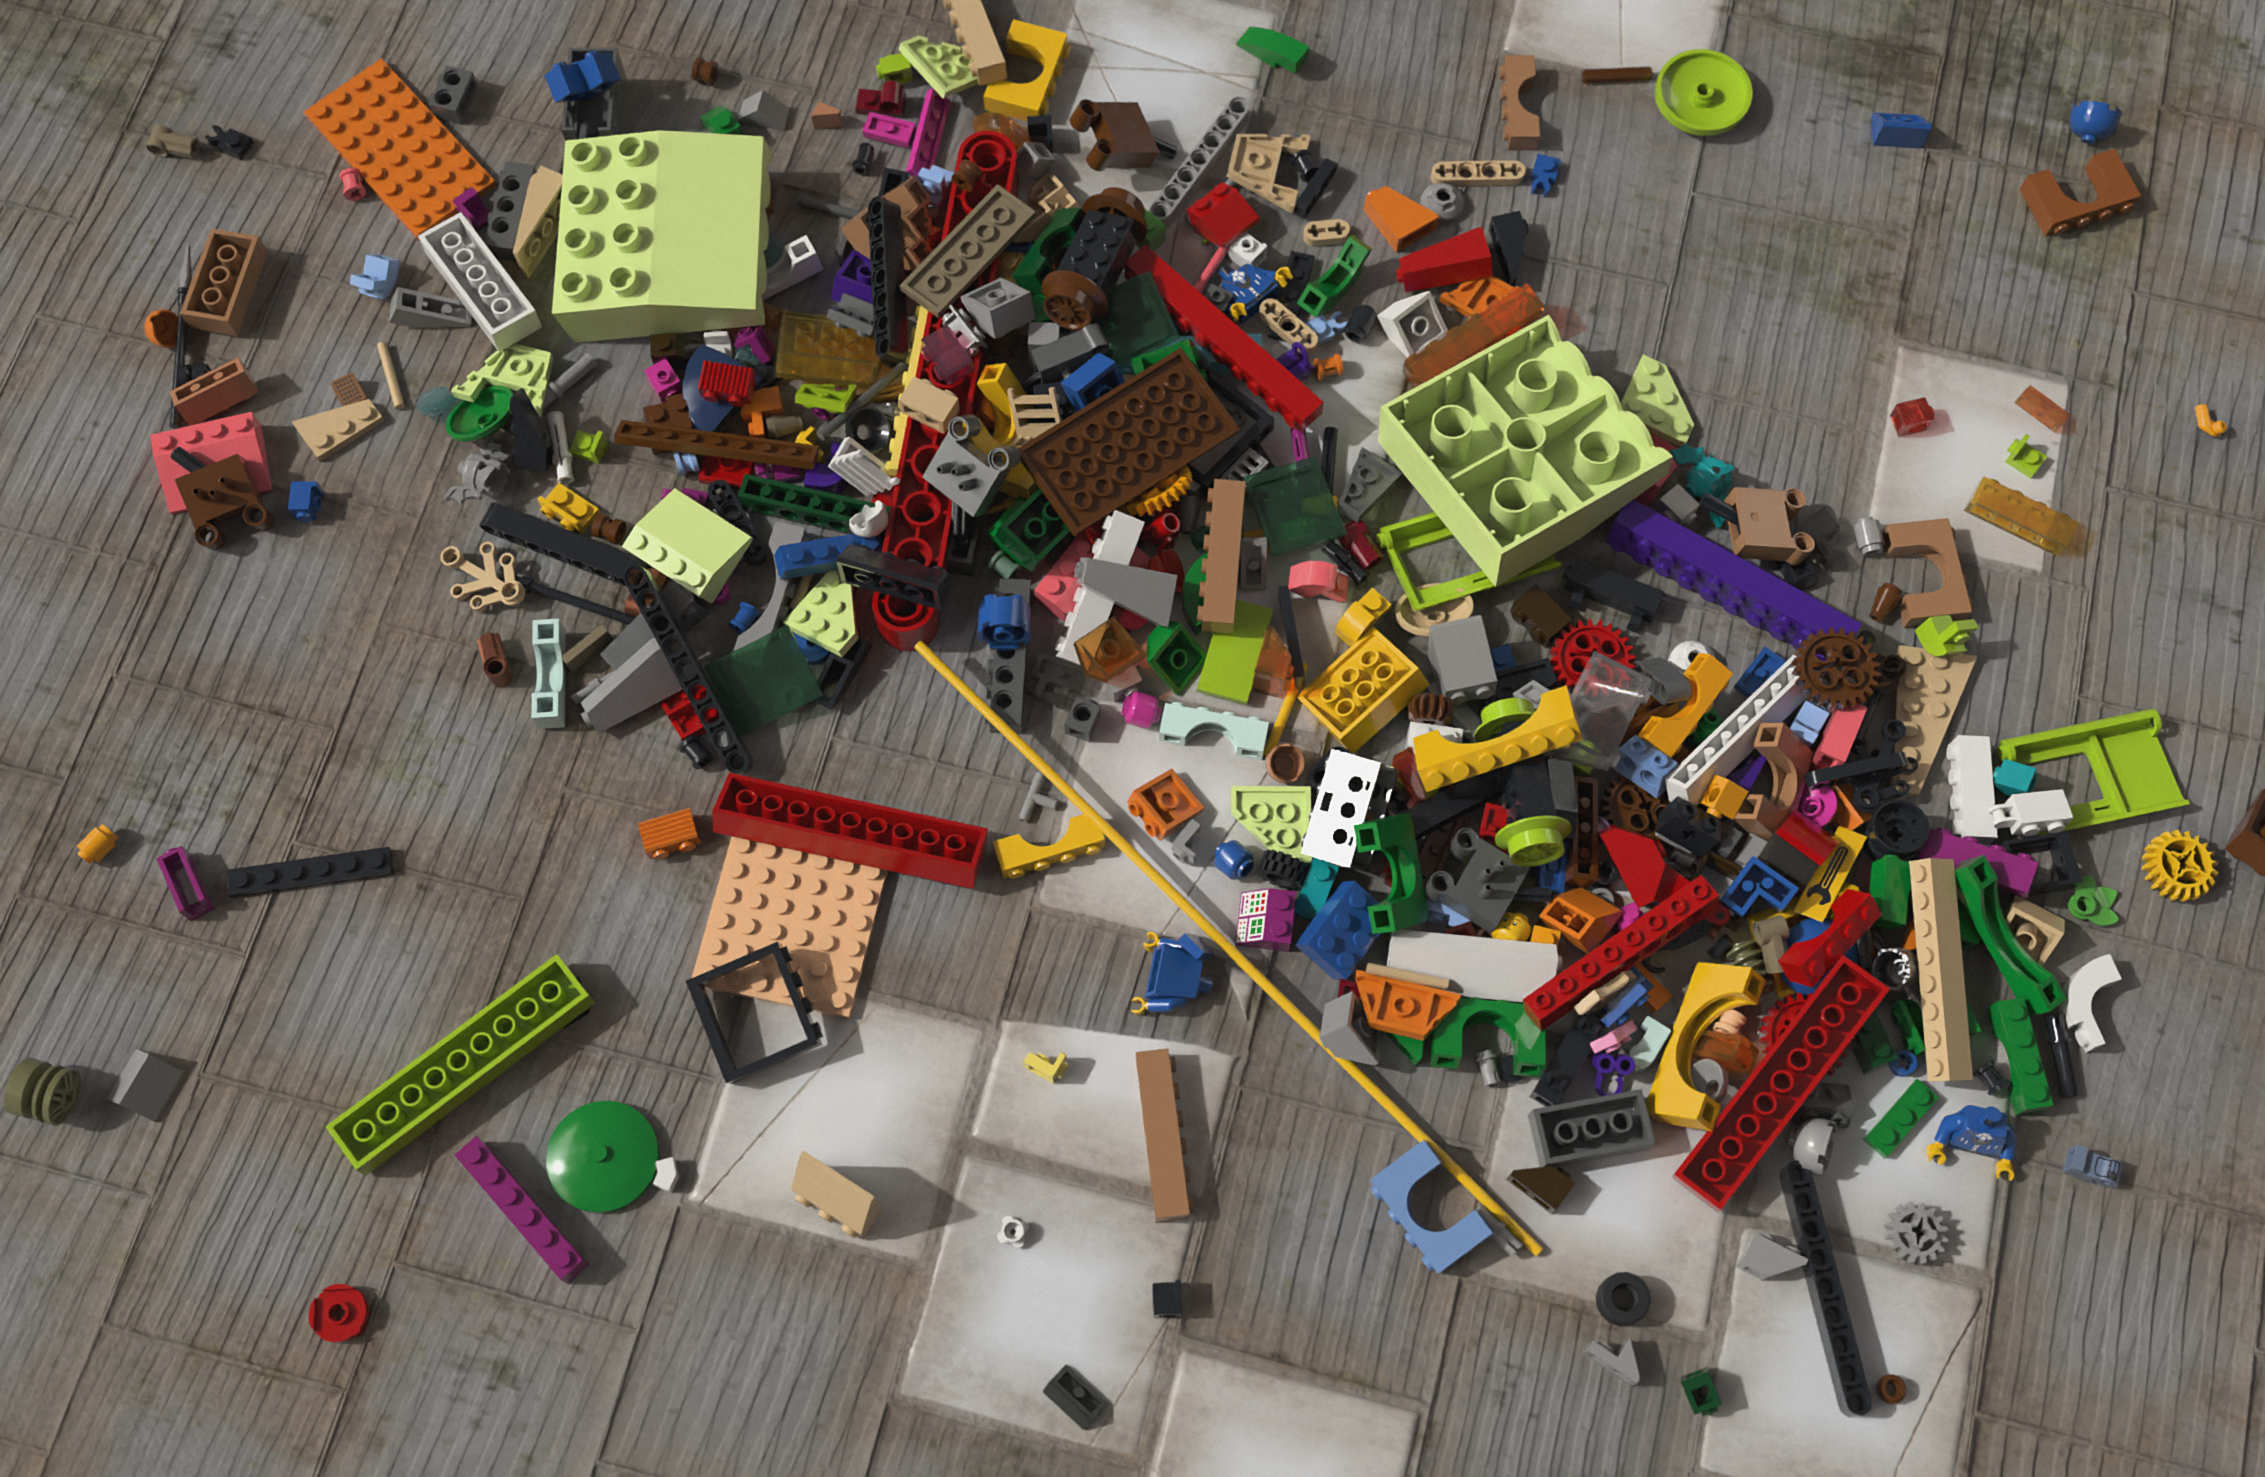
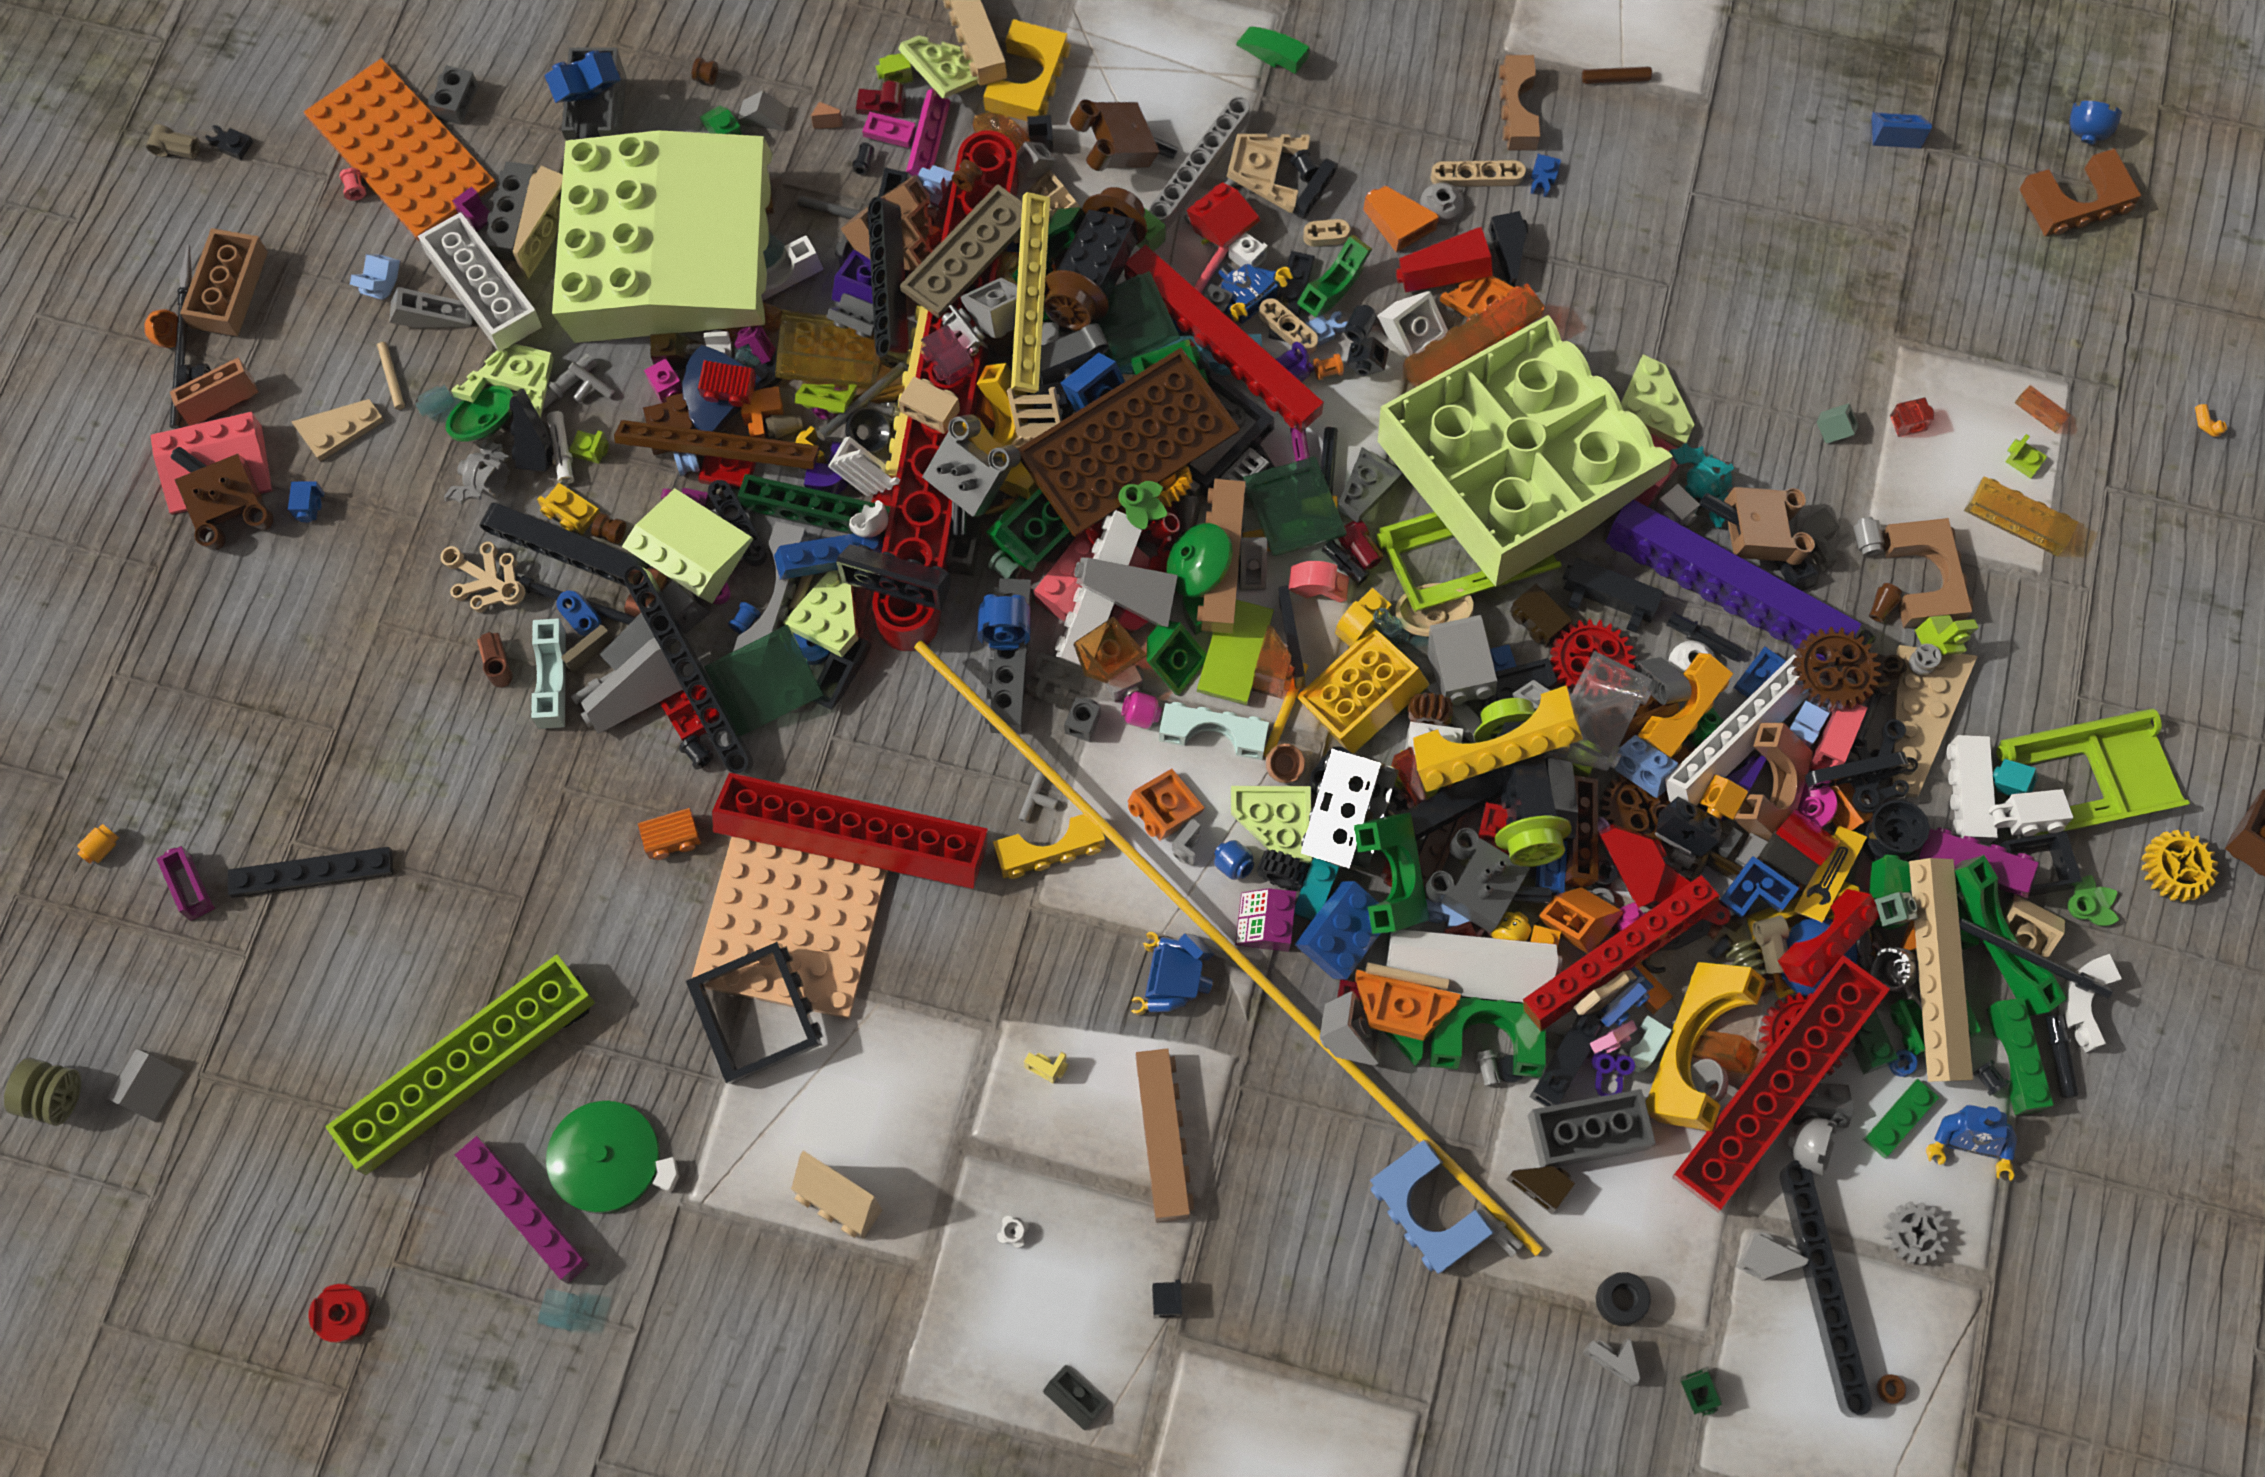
(348, 389): medium nougat slope -> none
(558, 1309): none -> clear light blue panel
(578, 612): none -> blue plate
(589, 382): none -> light grey piece
(780, 473): magenta plate -> none
(1030, 293): none -> light yellow plate
(1146, 503): none -> bright green plate
(1200, 559): none -> green dish
(1367, 356): none -> black brick
(1391, 626): none -> clear light blue pin
(1703, 92): lime dish -> none
(1703, 635): none -> black axle
(1730, 1022): light nougat wheel -> none
(1837, 423): none -> sand green panel
(1902, 906): none -> sand green brick
(1929, 654): none -> light grey wheel
(2082, 980): none -> black bar
(2092, 1167): sand blue leg -> none

